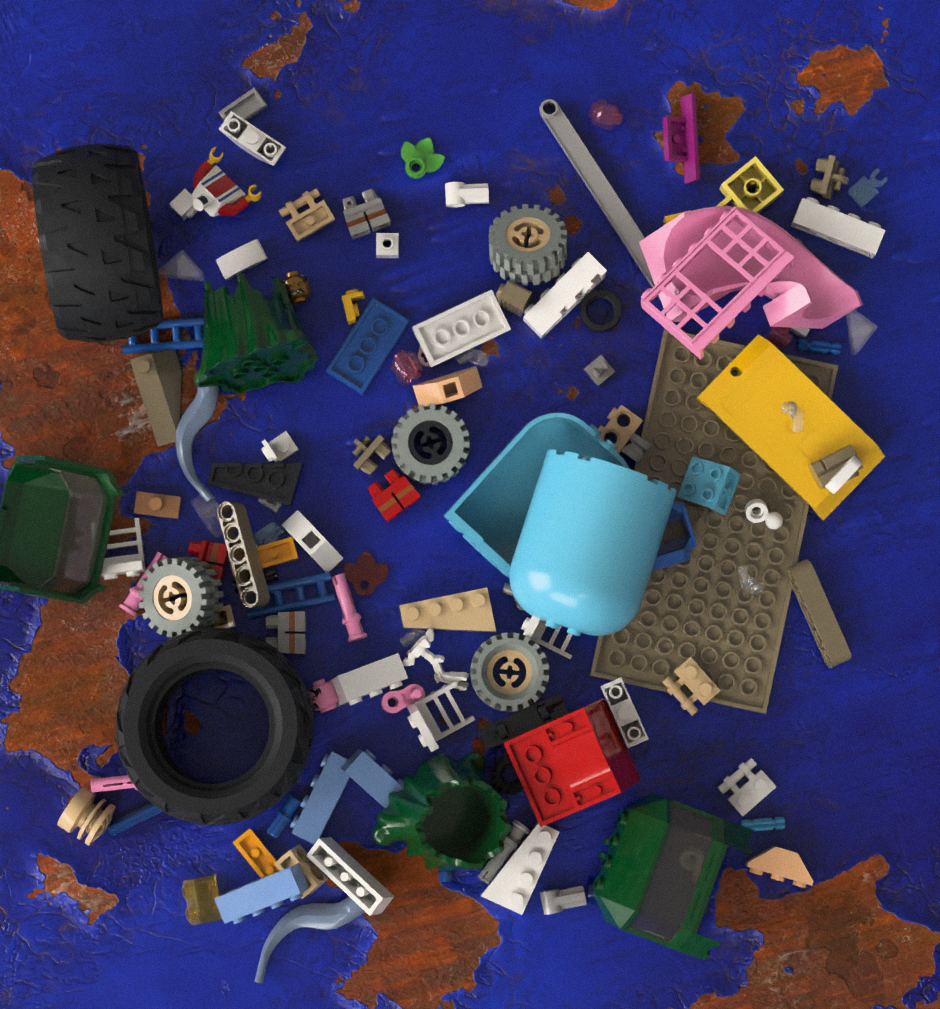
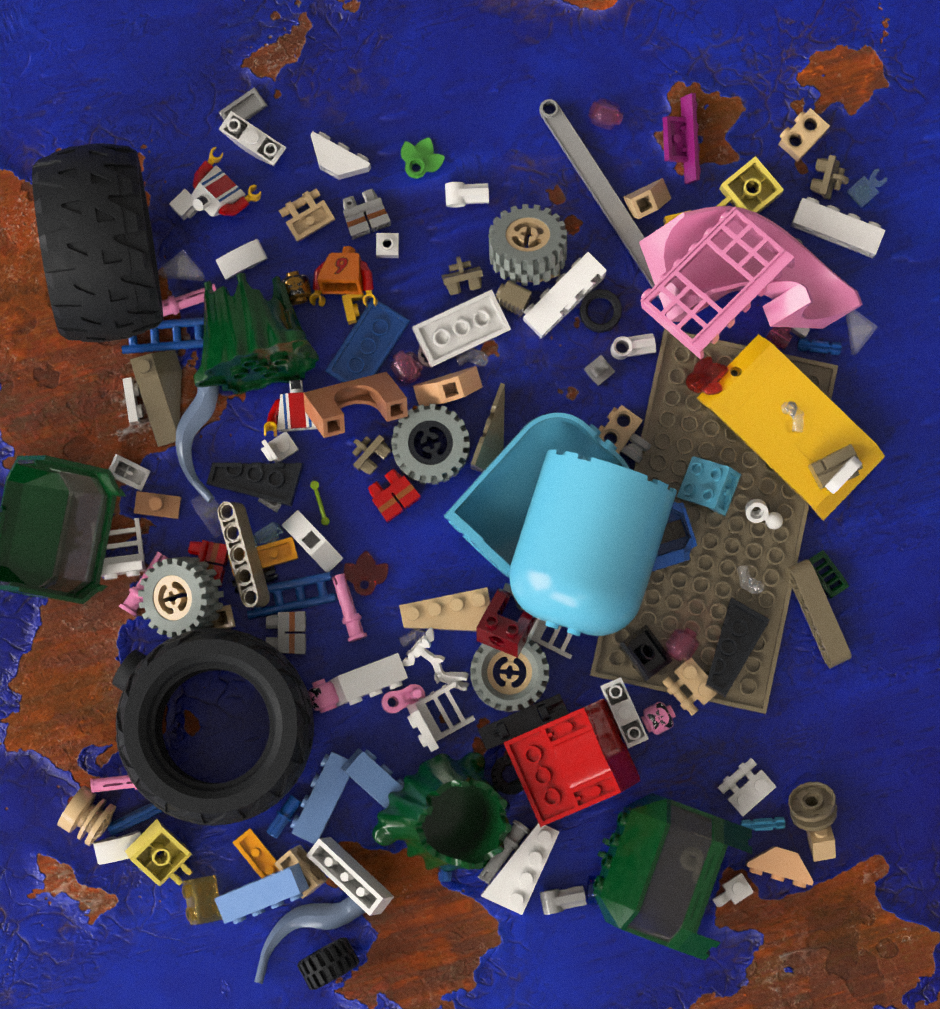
(113, 848): none -> white slope
(127, 668): none -> black tyre
(129, 472): none -> white slope
(134, 410): none -> white plate
(159, 867): none -> light yellow hinge
(173, 305): none -> bright pink pin
(289, 412): none -> torso
(315, 485): none -> lime hinge
(328, 963): none -> black tyre
(337, 159): none -> white slope
(343, 275): none -> orange torso
(377, 390): none -> nougat arch
(452, 280): none -> dark tan hips
(492, 440): none -> dark tan wedge
(503, 632): none -> dark red brick
(635, 346): none -> white piece
(645, 652): none -> black slope
(647, 199): none -> tan slope
(658, 718): none -> bright pink head
(682, 644): none -> clear pink head
(708, 376): none -> clear red plate
(735, 890): none -> white plate
(736, 642): none -> black wing
(806, 137): none -> tan brick
(812, 806): none -> dark tan wheel
(822, 844): none -> tan slope
(833, 569): none -> dark green slope

